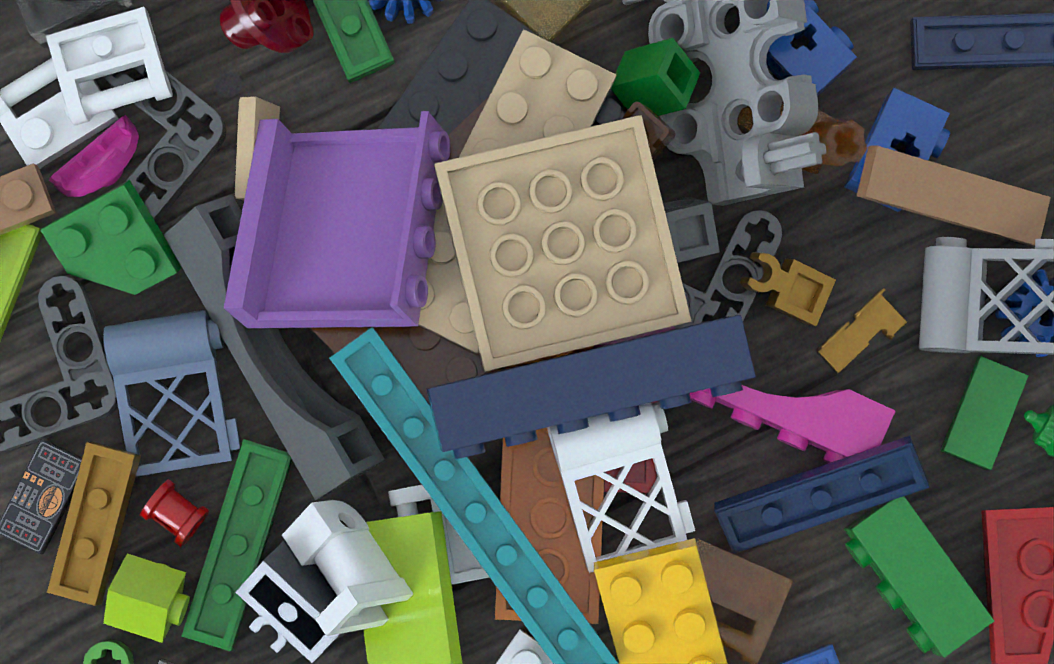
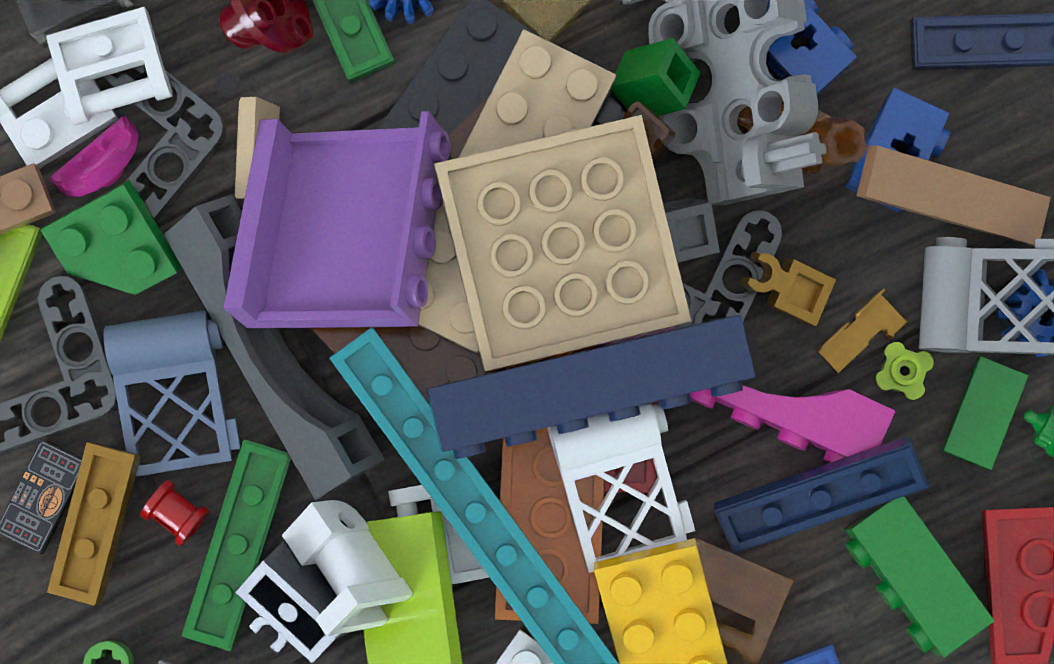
(146, 598): lime brick -> none
(890, 374): none -> lime plate

